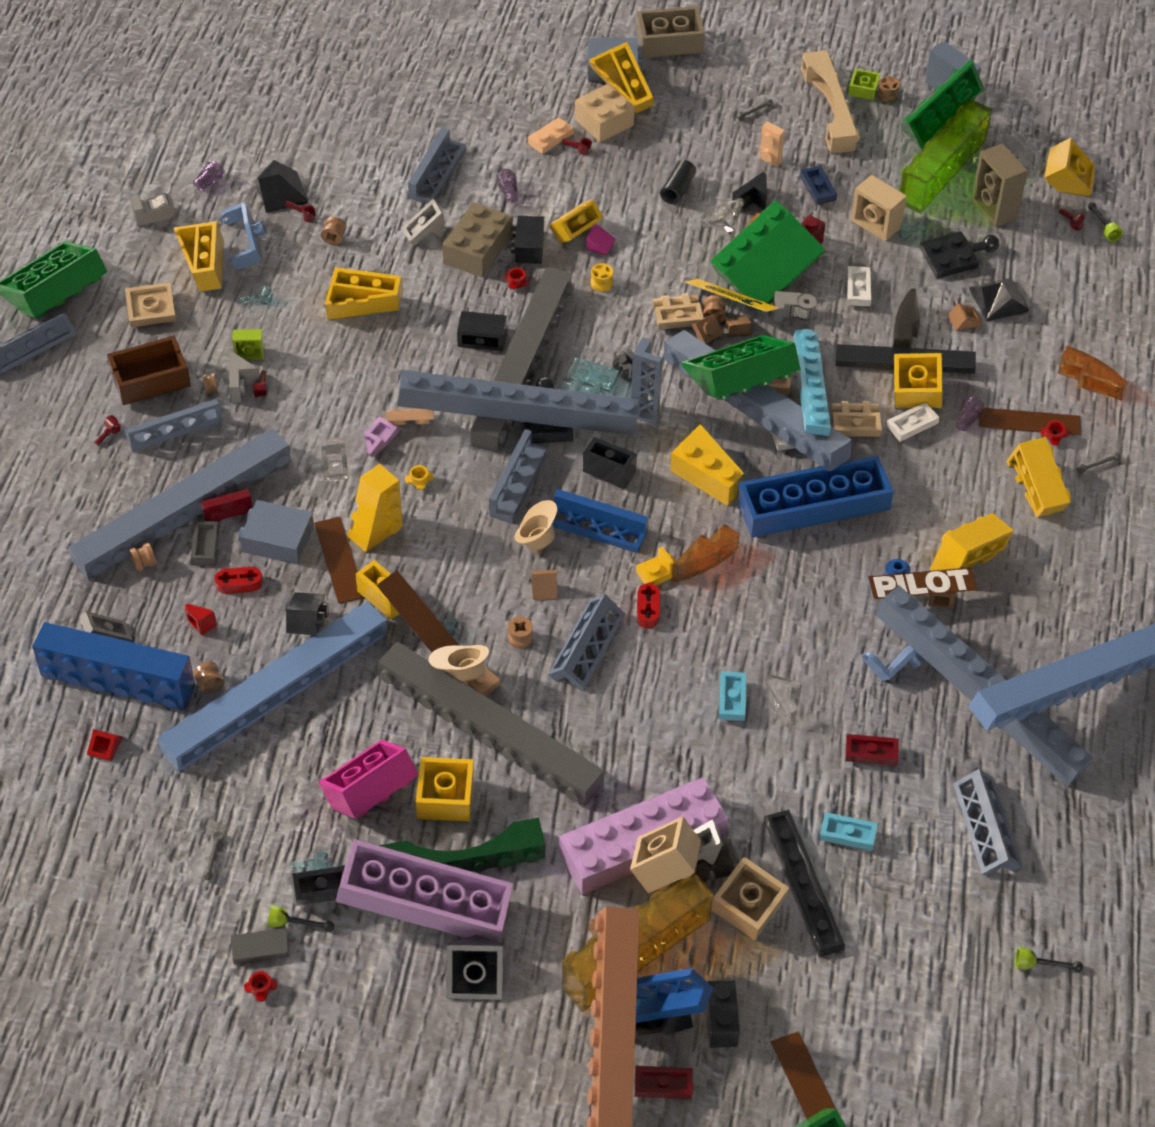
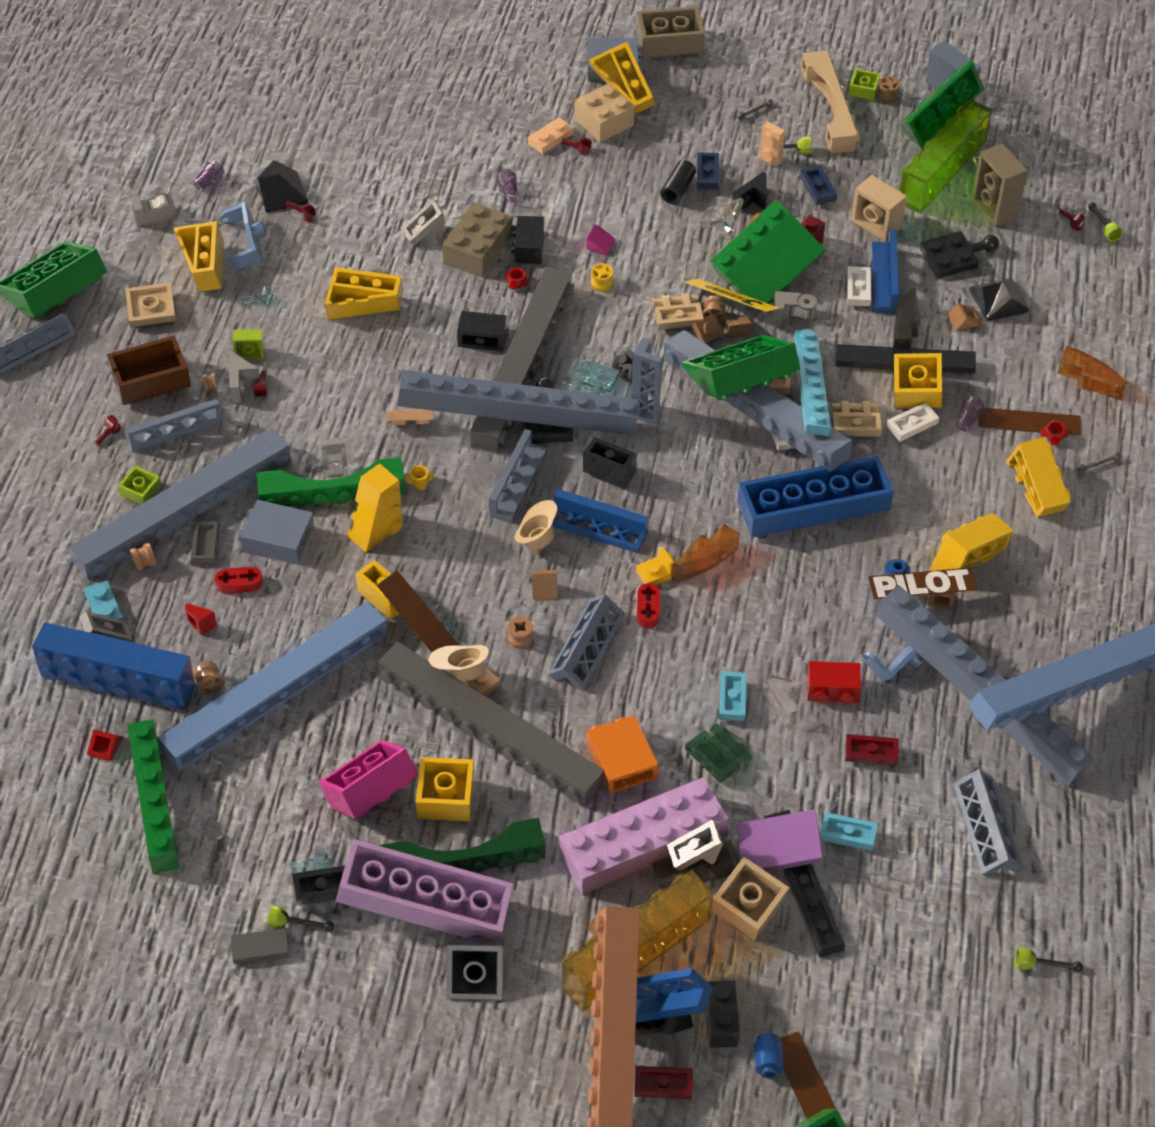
(102, 600): none -> medium azure plate
(139, 485): none -> lime piece
(153, 796): none -> green arch
(227, 506): dark red plate -> none
(257, 979): red plate -> none
(295, 491): none -> green arch
(306, 613): black brick -> none
(333, 230): medium nougat wheel -> none
(338, 558): reddish brown sticker -> none
(379, 435): lavender slope -> none
(429, 167): sand blue fence -> none
(576, 221): yellow brick -> none
(622, 754): none -> orange brick
(666, 855): tan brick -> none
(707, 170): none -> dark blue plate
(707, 466): yellow wedge -> none
(713, 756): none -> clear green plate
(768, 1055): none -> blue brick
(781, 841): none -> medium lavender tile
(803, 145): none -> lime hinge
(833, 682): none -> red brick
(885, 275): none -> blue fence
(1070, 169): yellow slope -> none

